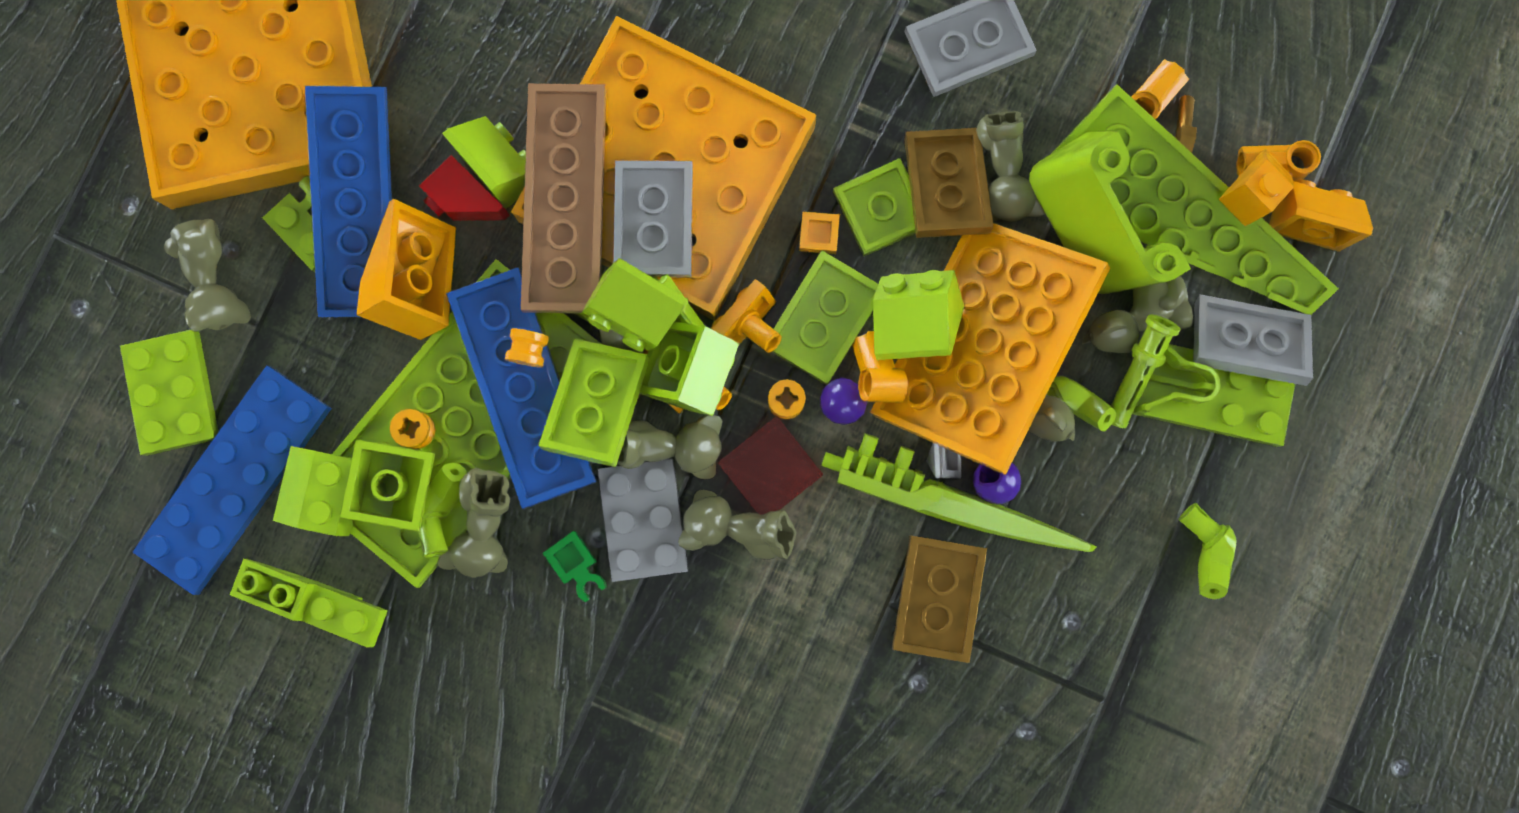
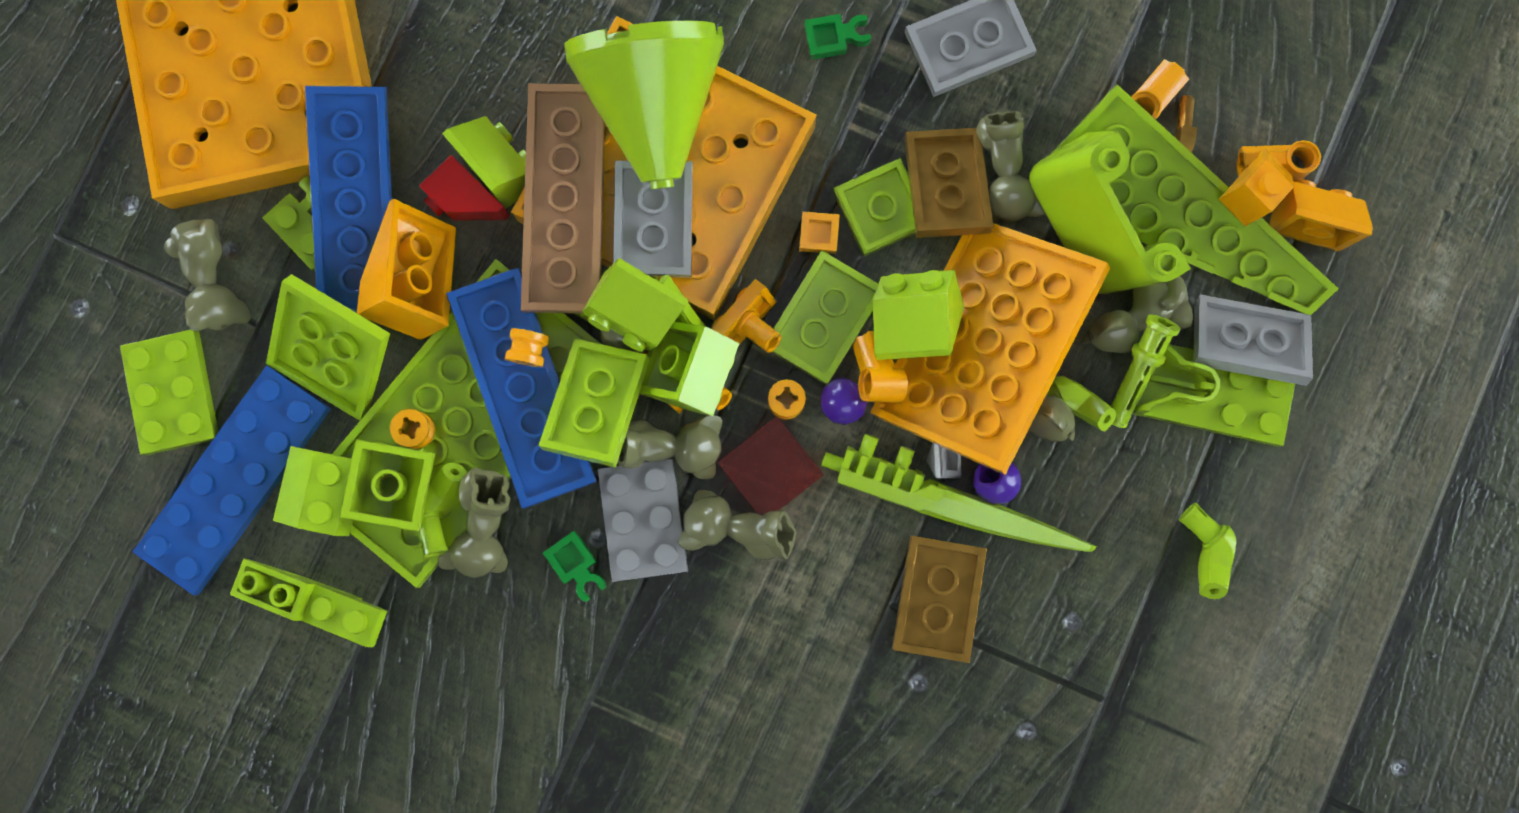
(326, 347): none -> lime plate
(650, 89): none -> lime cone
(828, 36): none -> green plate

